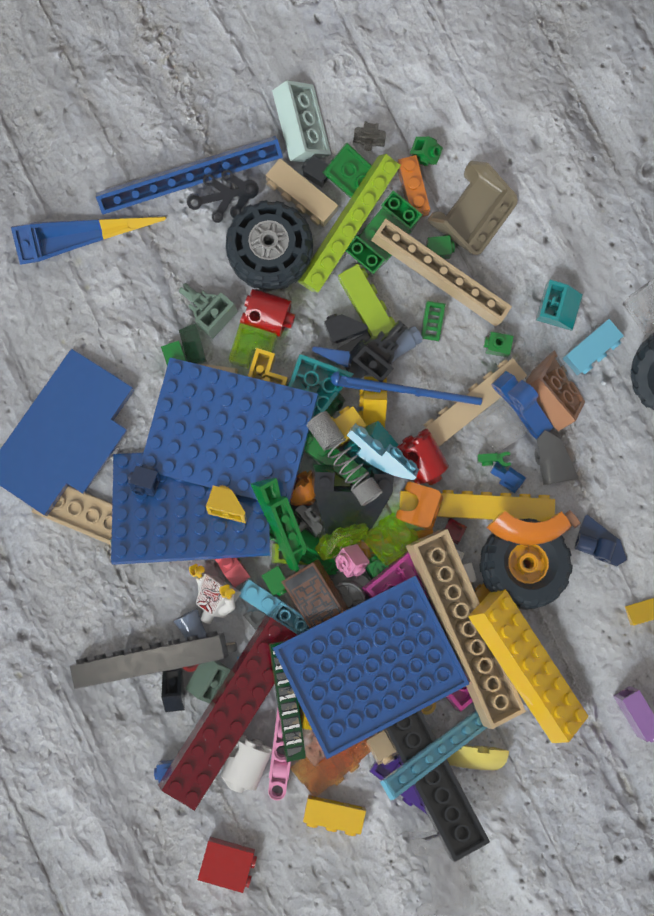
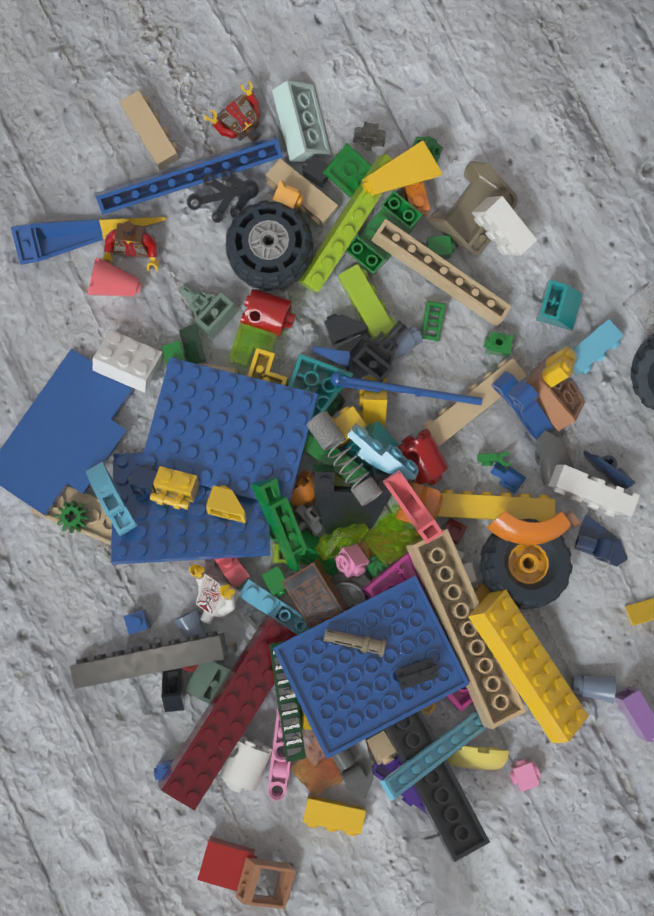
(75, 524): none -> green gear
(110, 499): none -> medium azure slope
(112, 281): none -> coral cone
(127, 361): none -> white brick
(131, 241): none -> torso
(137, 622): none -> blue brick
(149, 130): none -> tan brick
(177, 485): none -> yellow brick
(239, 117): none -> torso
(249, 879): none -> nougat window
(288, 196): none -> light orange window
(355, 769): none -> dark grey panel
(363, 643): none -> dark tan pin
(405, 170): none -> yellow slope
(413, 507): none -> coral arch
(417, 673): none -> black hinge
(503, 226): none -> white brick
(525, 774): none -> bright pink brick
(559, 366): none -> yellow brick
(593, 491): none -> white wedge
(595, 687): none -> sand blue plant
(617, 477): none -> dark blue panel

